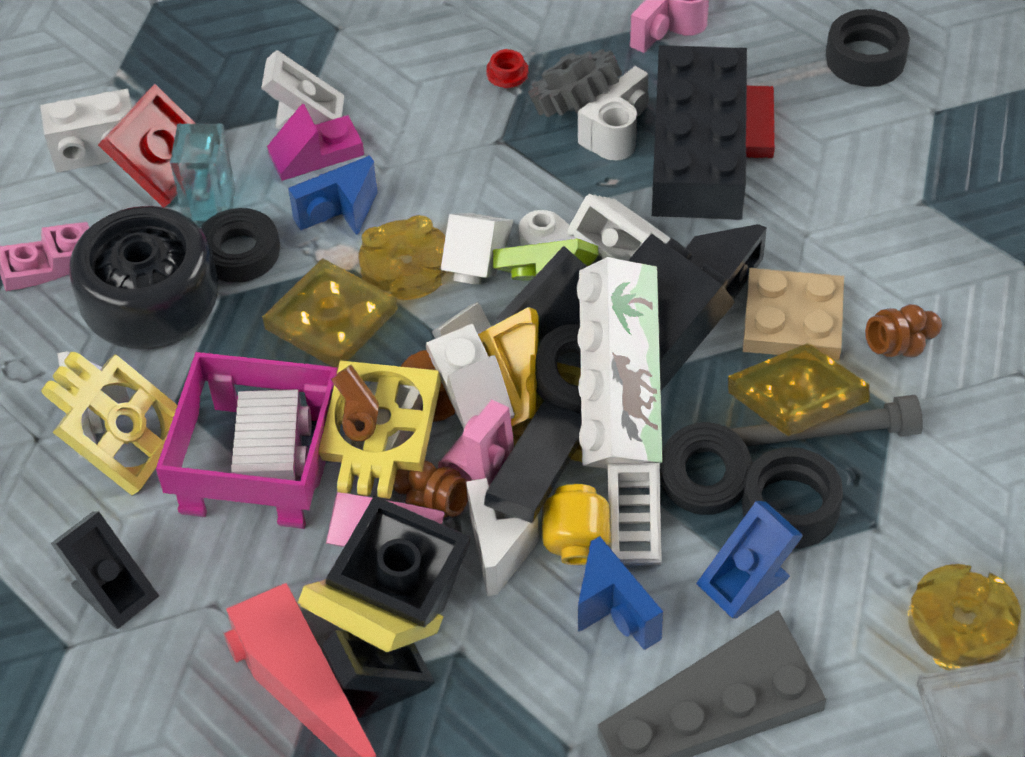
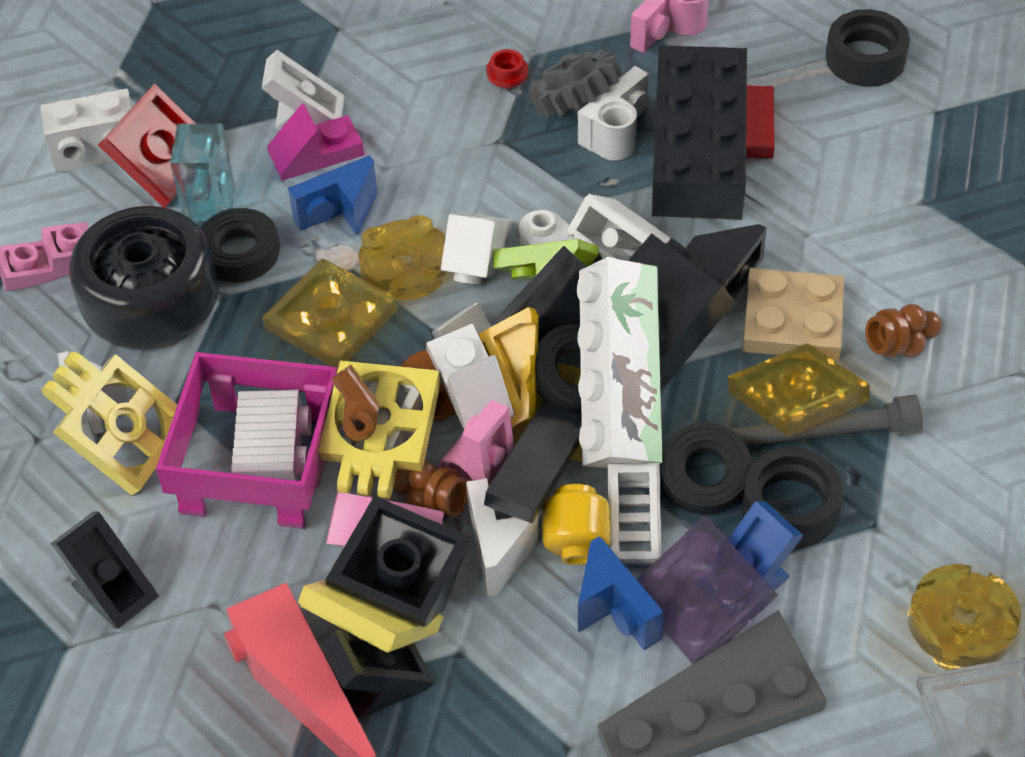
(705, 590): none -> clear purple plate

